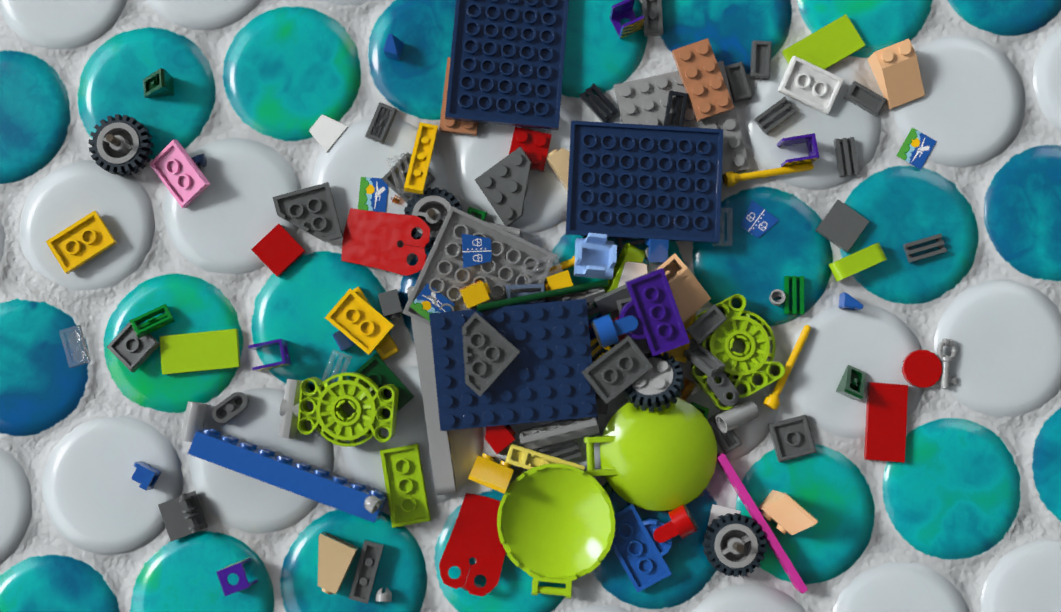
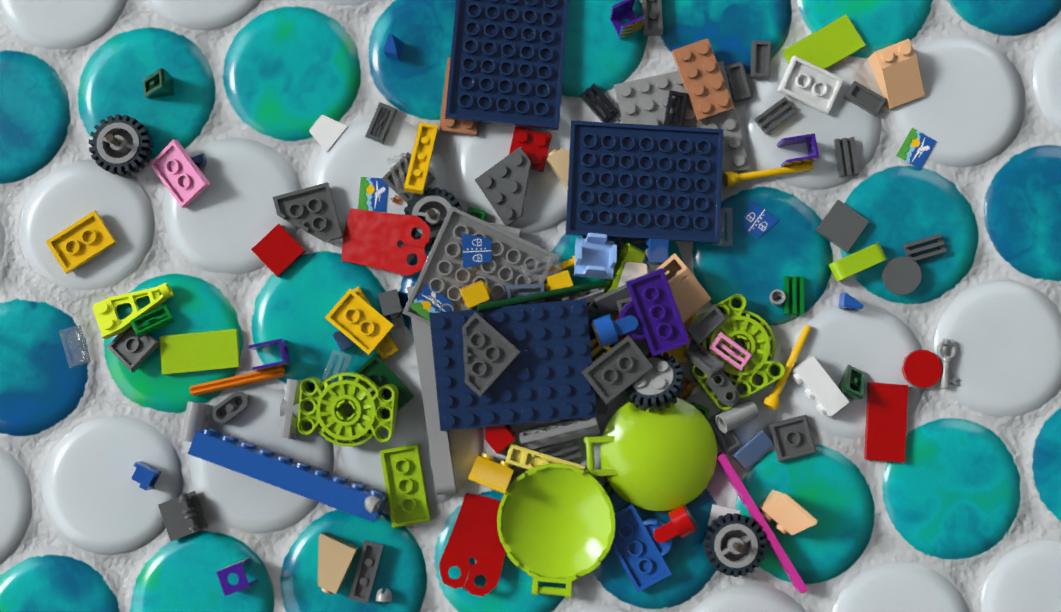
(107, 314): none -> neon yellow plate
(236, 381): none -> orange axle
(717, 342): none -> bright pink tile
(753, 449): none -> medium blue slope
(819, 386): none -> white brick
(901, 275): none -> dark grey tile

